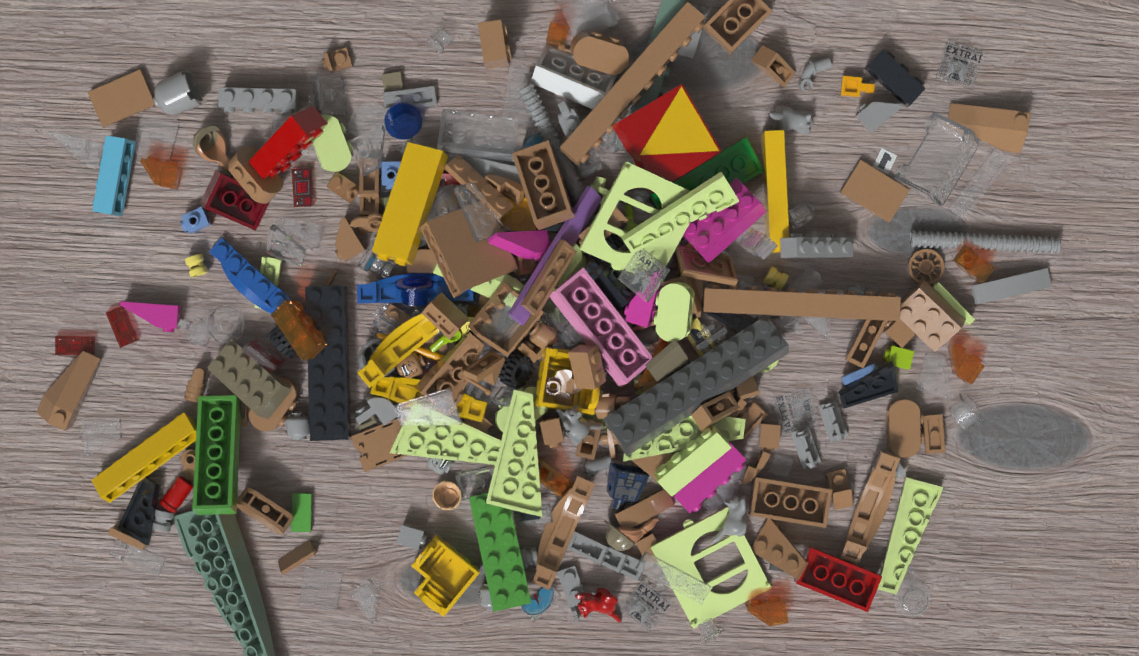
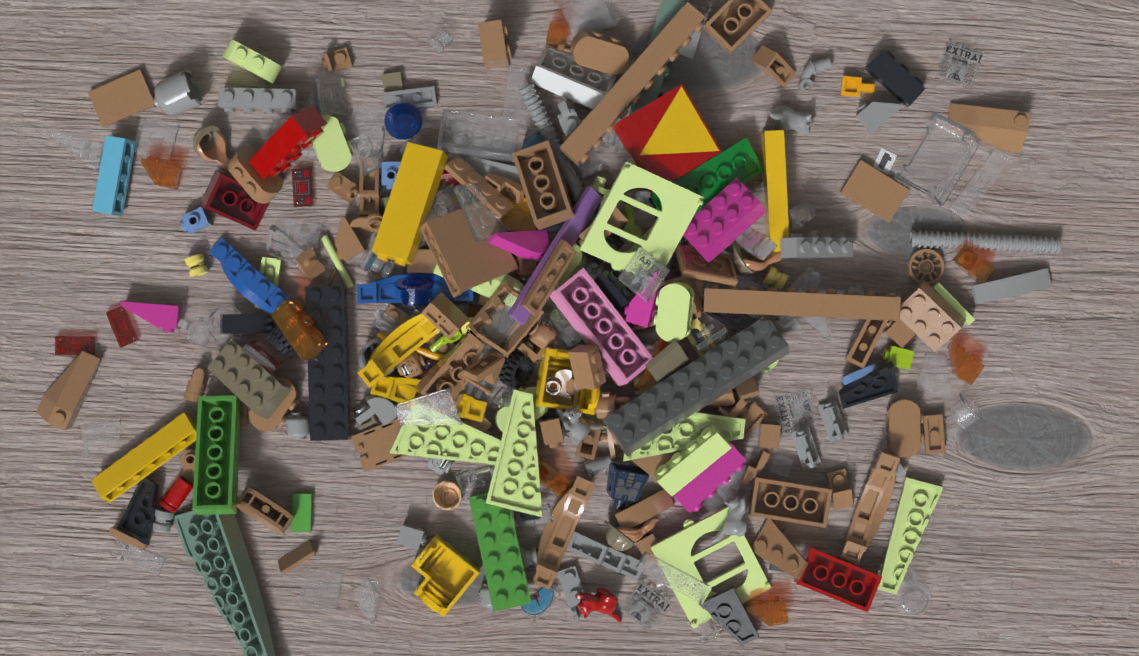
(245, 323): none -> black hinge
(252, 61): none -> yellowish green brick
(309, 264): none -> medium nougat bracket
(339, 265): none -> yellowish green bar
(708, 197): yellowish green wing -> none
(715, 411): medium nougat slope -> none
(731, 614): none -> wing
(749, 264): none -> piece

